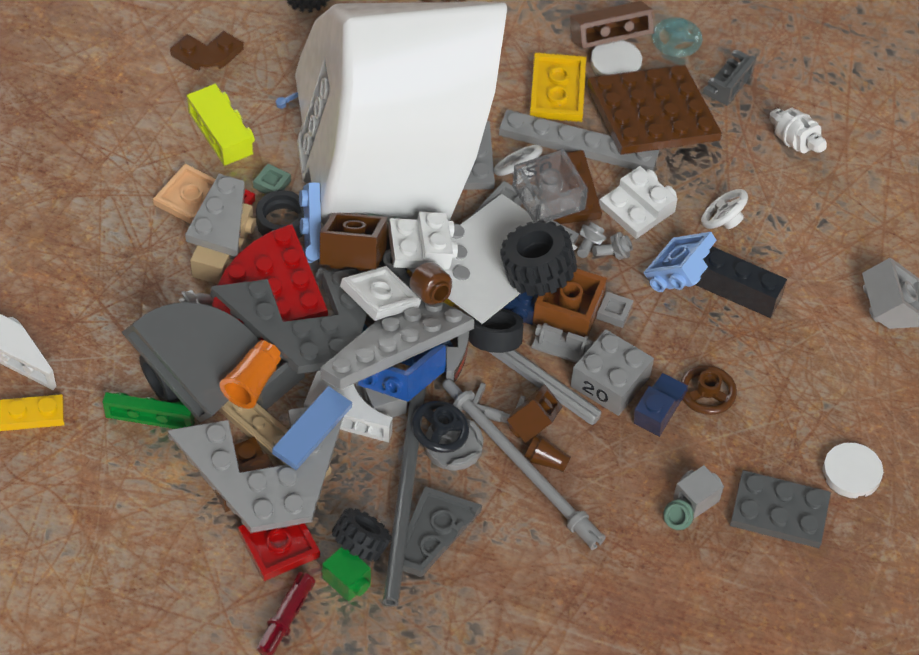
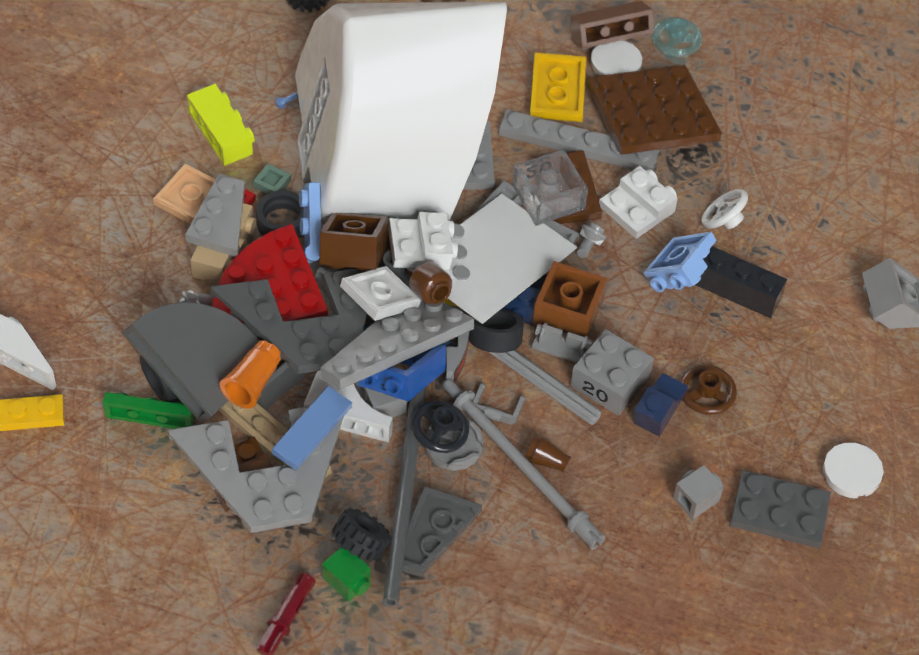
(217, 52): reddish brown plate -> none
(279, 548): red plate -> none
(506, 165): white piece -> none
(534, 414): reddish brown slope -> none
(538, 258): black tyre -> none
(614, 309): light grey plate -> none
(620, 246): light grey plate -> none
(678, 514): sand green plate -> none
(730, 78): dark grey hinge -> none
(798, 130): white piece -> none

